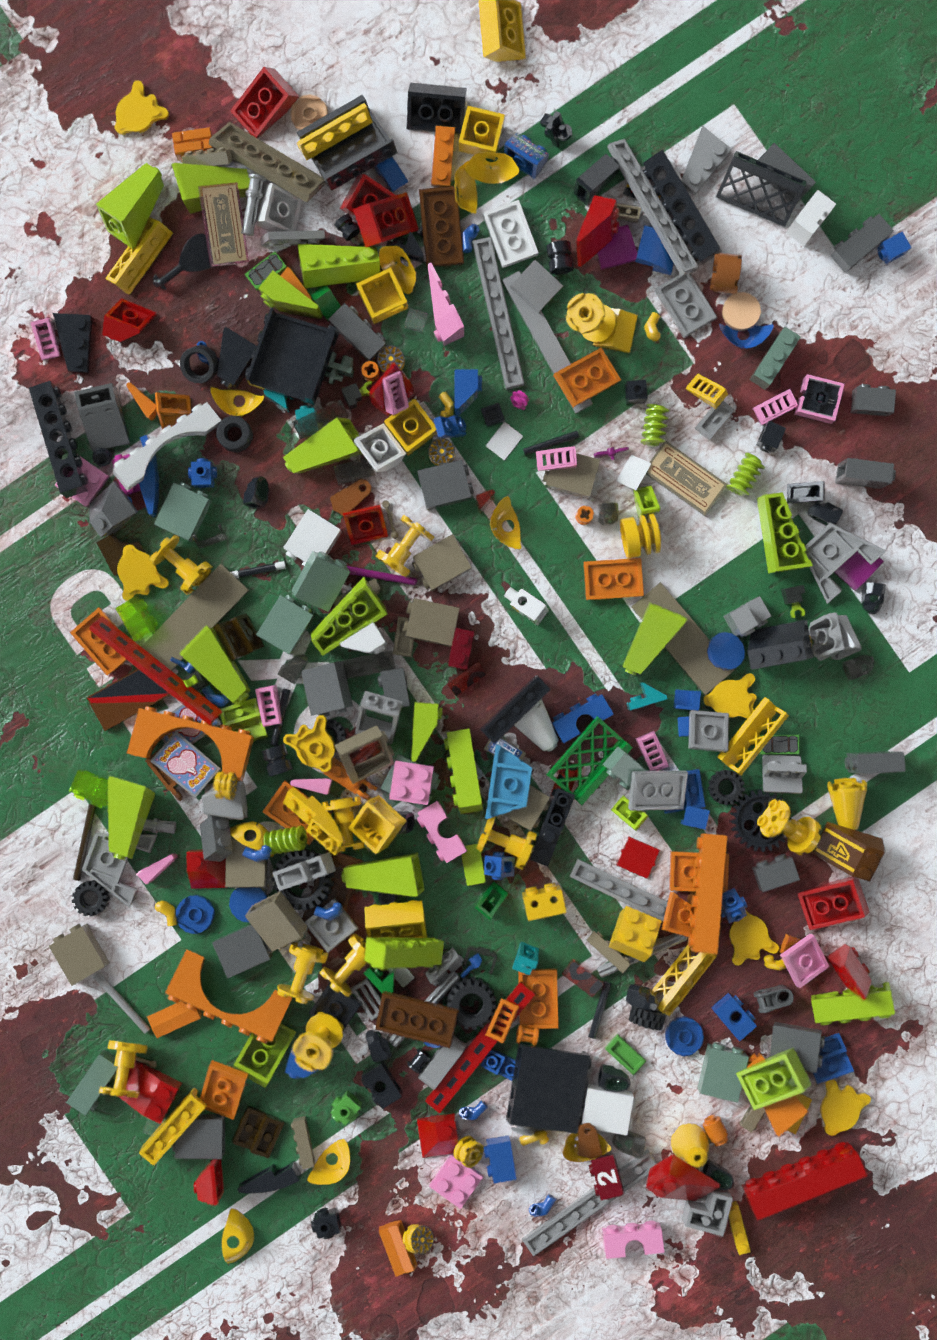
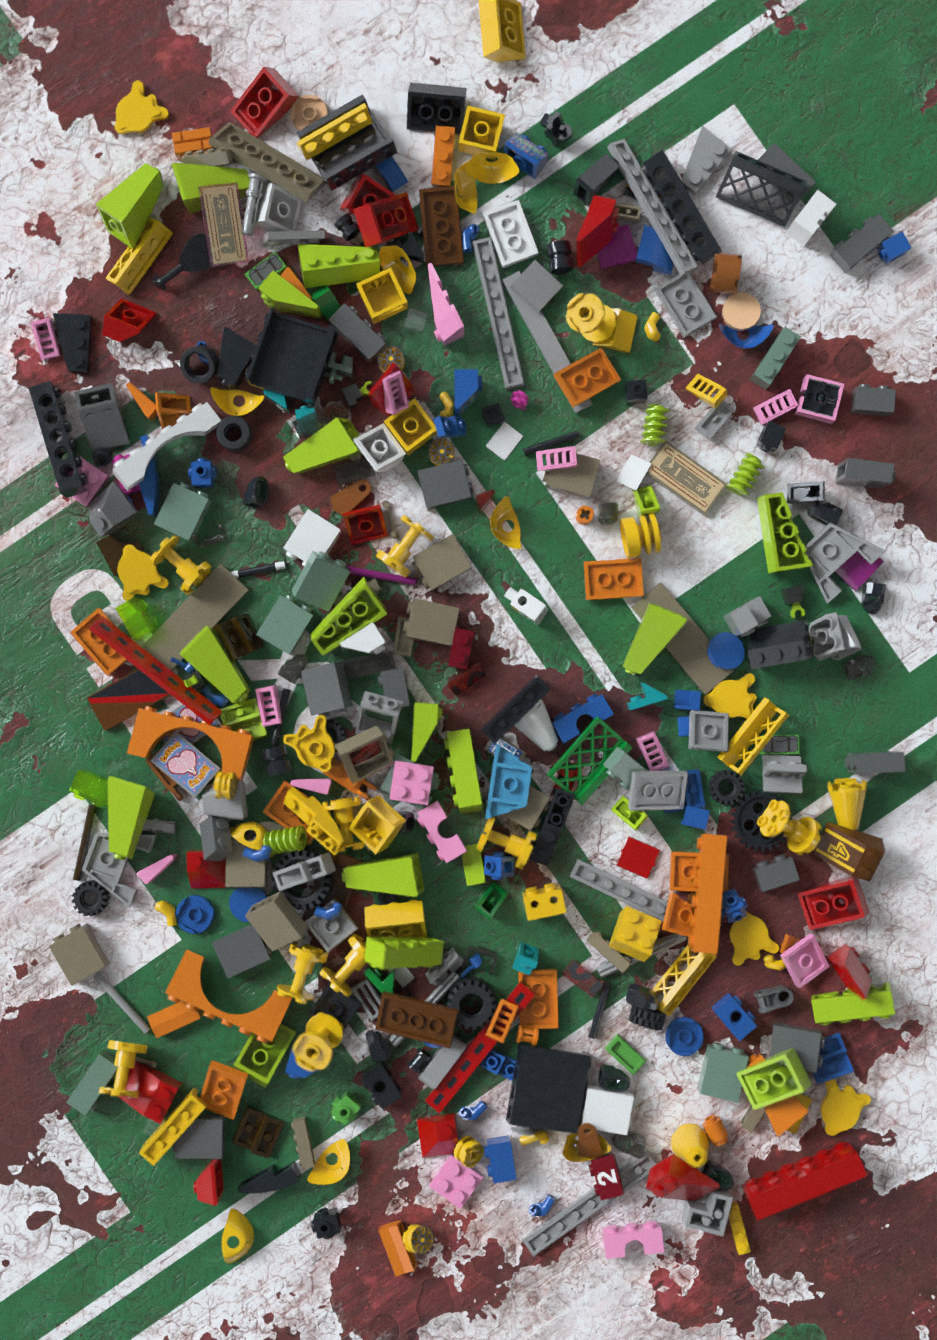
(367, 367): orange bush -> none
(610, 452): magenta piece -> none

